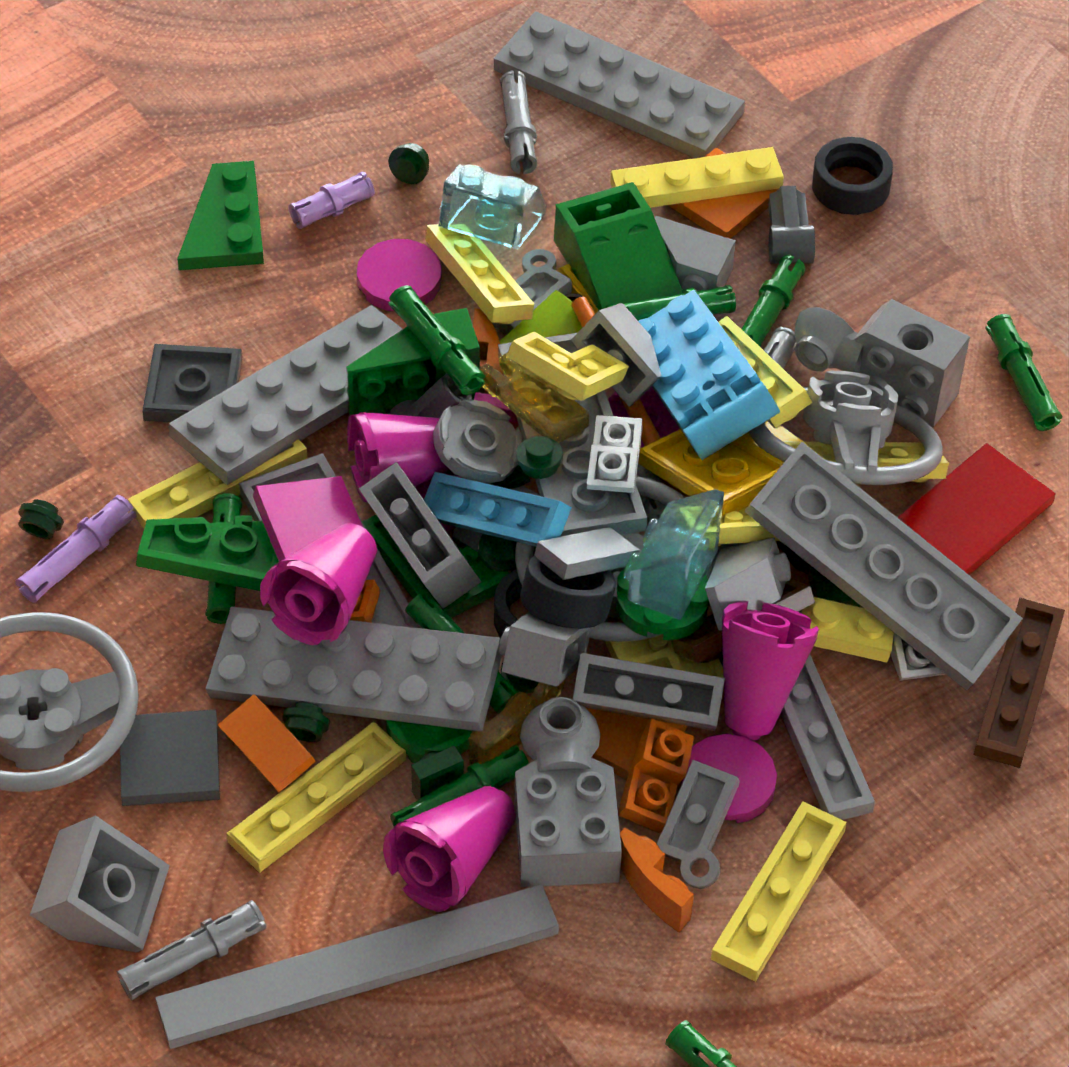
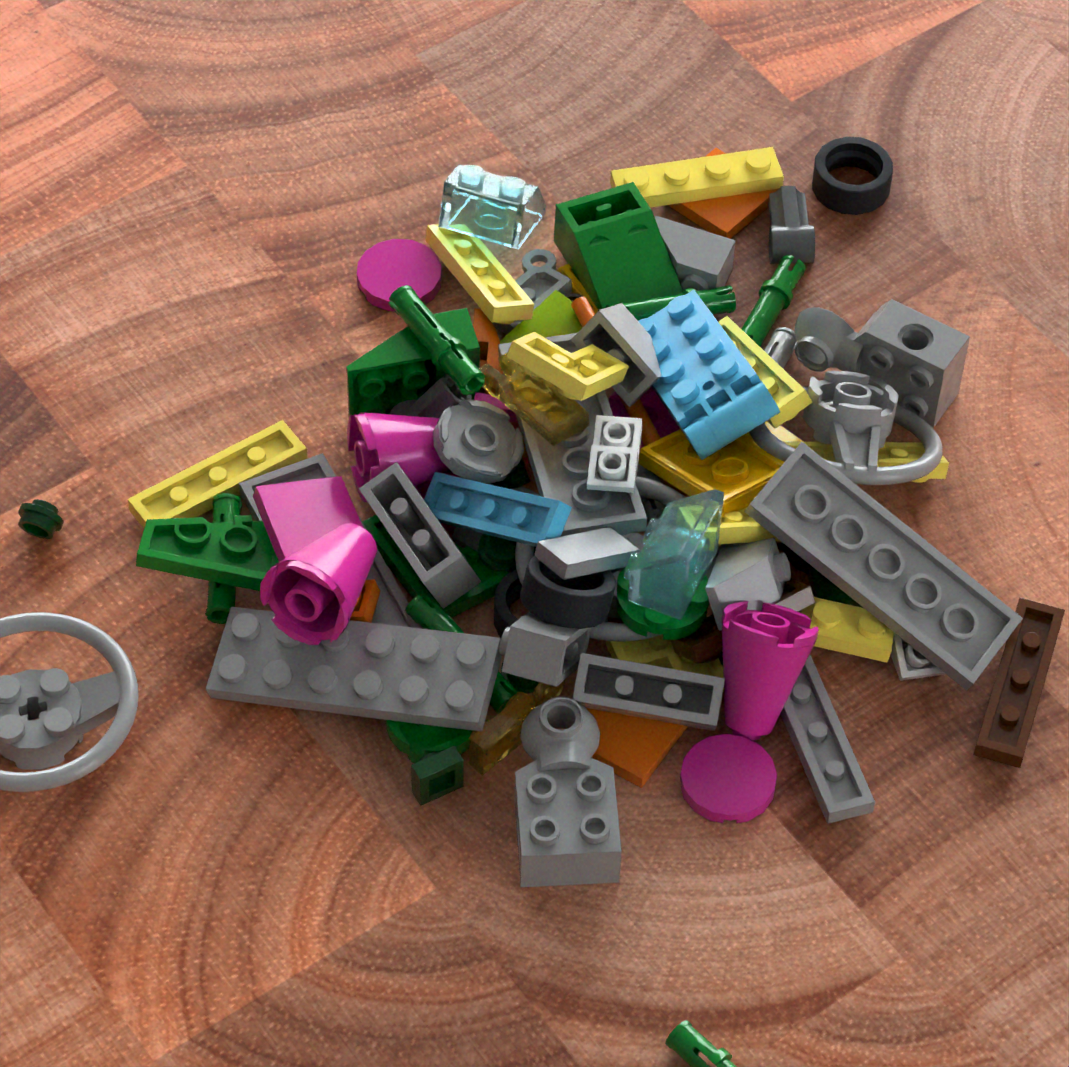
(90, 536): lavender pin -> none
(100, 887): light grey slope -> none
(171, 758): dark grey tile -> none
(183, 954): light grey pin -> none
(186, 378): dark grey tile -> none
(226, 221): green wing -> none
(266, 743): orange slope -> none
(281, 400): light grey plate -> none
(306, 722): dark green plate -> none
(316, 797): light yellow tile -> none
(331, 200): lavender pin -> none
(356, 966): light grey tile -> none
(409, 163): dark green plate -> none
(448, 846): dark pink cone -> none
(491, 773): green pin -> none
(519, 133): light grey pin -> none
(539, 457): dark green plate -> none
(620, 85): light grey plate -> none
(643, 868): orange slope -> none
(654, 775): orange slope -> none
(697, 821): light grey hinge -> none
(778, 891): light yellow plate -> none
(978, 508): red tile -> none
(1016, 357): green pin -> none

